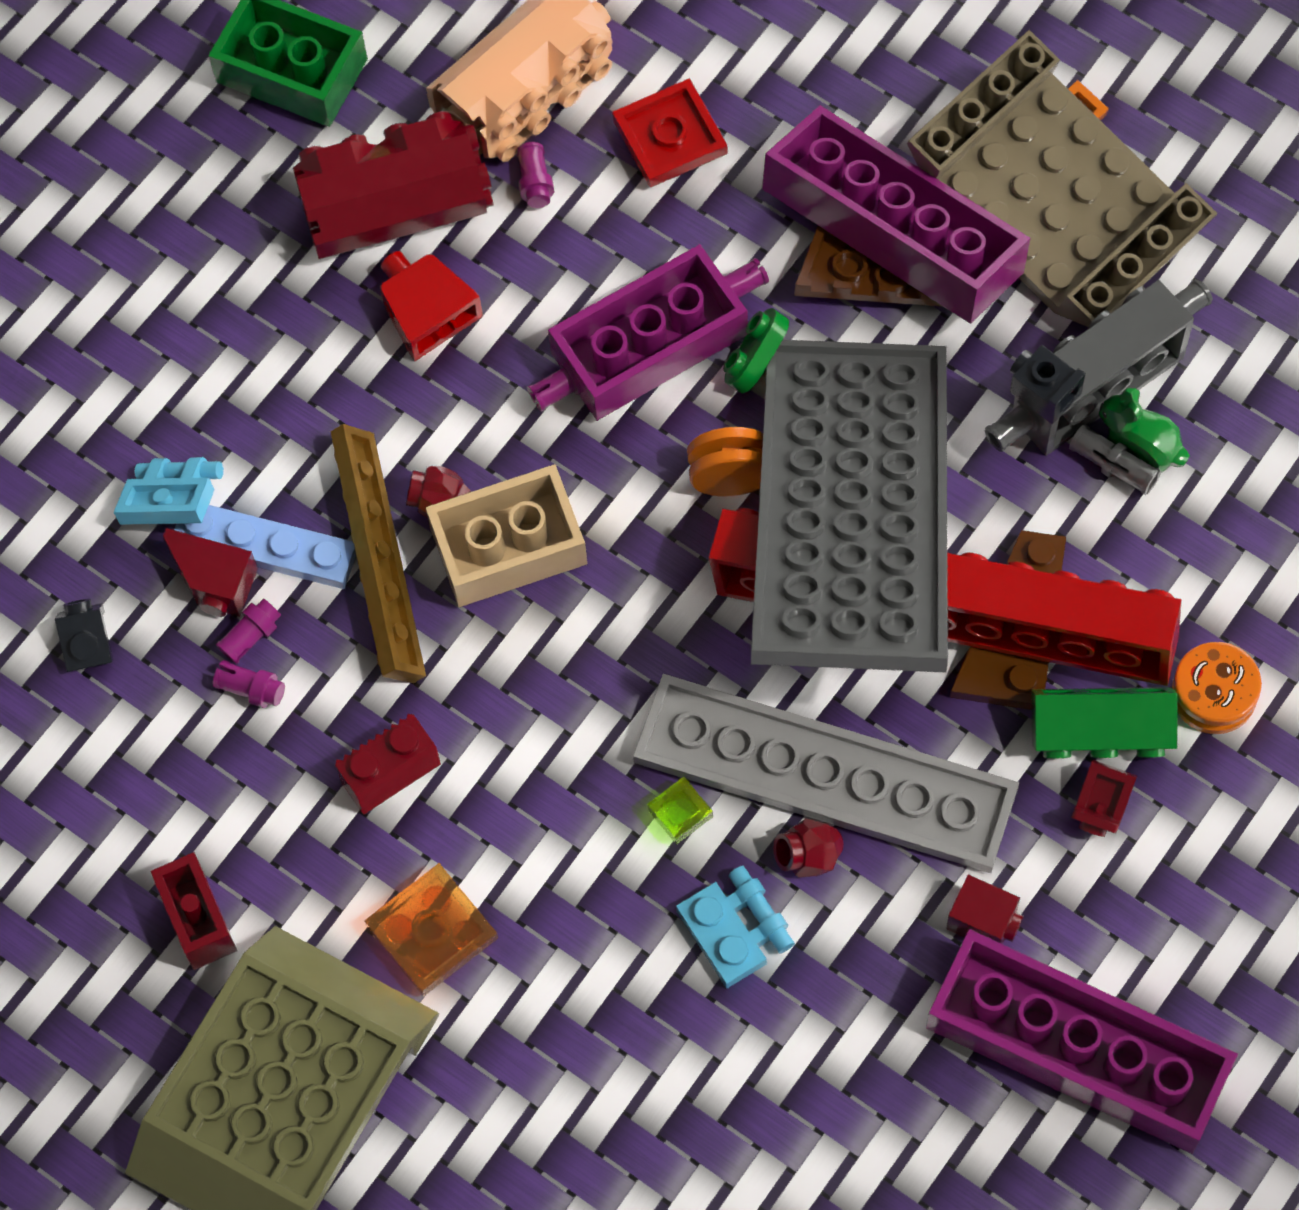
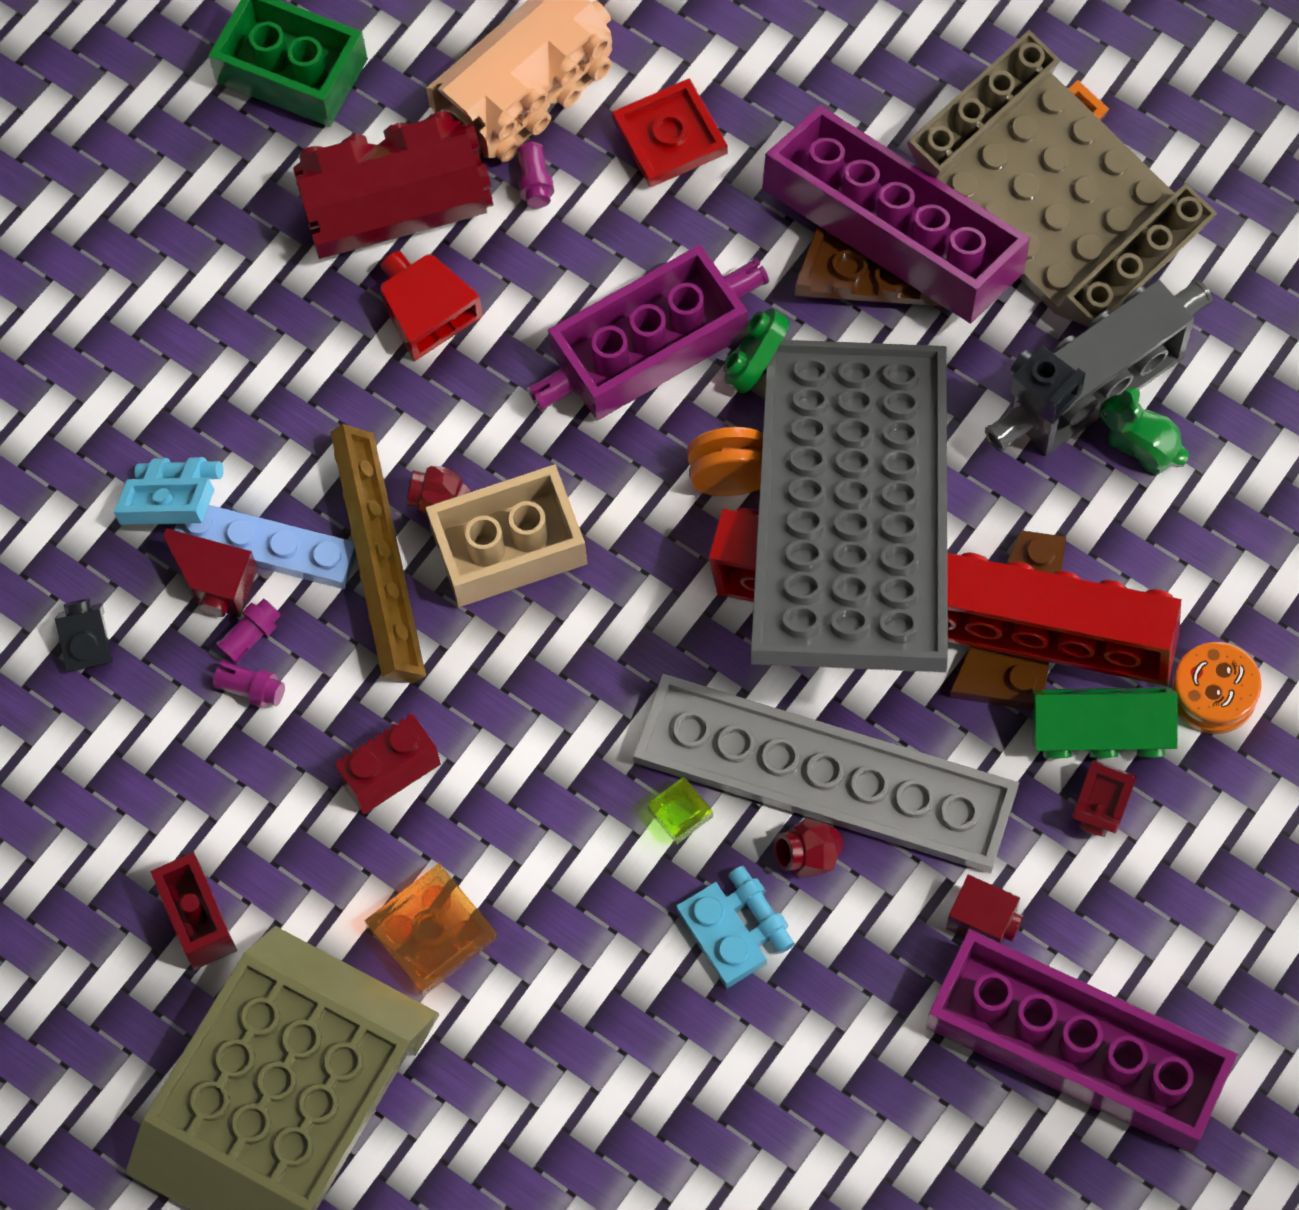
(1115, 459): flat silver pin -> none

